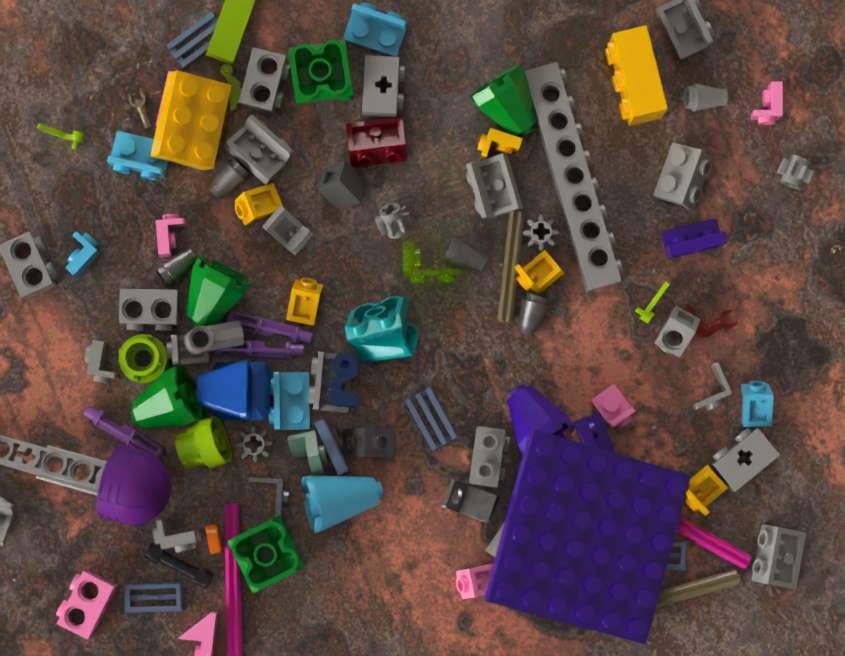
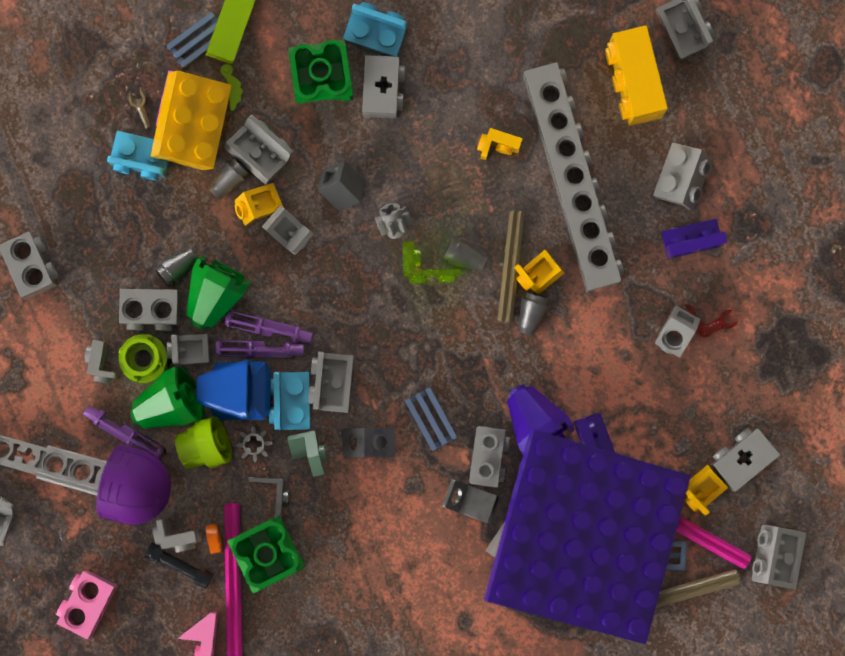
(76, 137): lime piece -> none
(82, 259): medium azure bracket -> none
(166, 239): bright pink bracket -> none
(178, 596): sand blue tile -> none
(216, 337): light grey piece -> none
(257, 80): light grey brick -> none
(304, 301): yellow bracket -> none
(331, 447): sand blue tile -> none
(338, 498): medium azure cone -> none
(347, 370): dark blue leg -> none
(376, 142): dark red bracket -> none
(382, 330): teal piece -> none
(473, 581): bright pink bracket -> none
(493, 186): light grey bracket -> none
(508, 102): green cone -> none
(534, 239): light grey gear -> none
(613, 407): bright pink bracket -> none
(646, 315): lime piece -> none
(703, 97): light grey cone -> none
(715, 400): light grey bracket -> none
(757, 404): medium azure bracket -> none
(774, 101): bright pink bracket -> none
(795, 172): light grey gear -> none

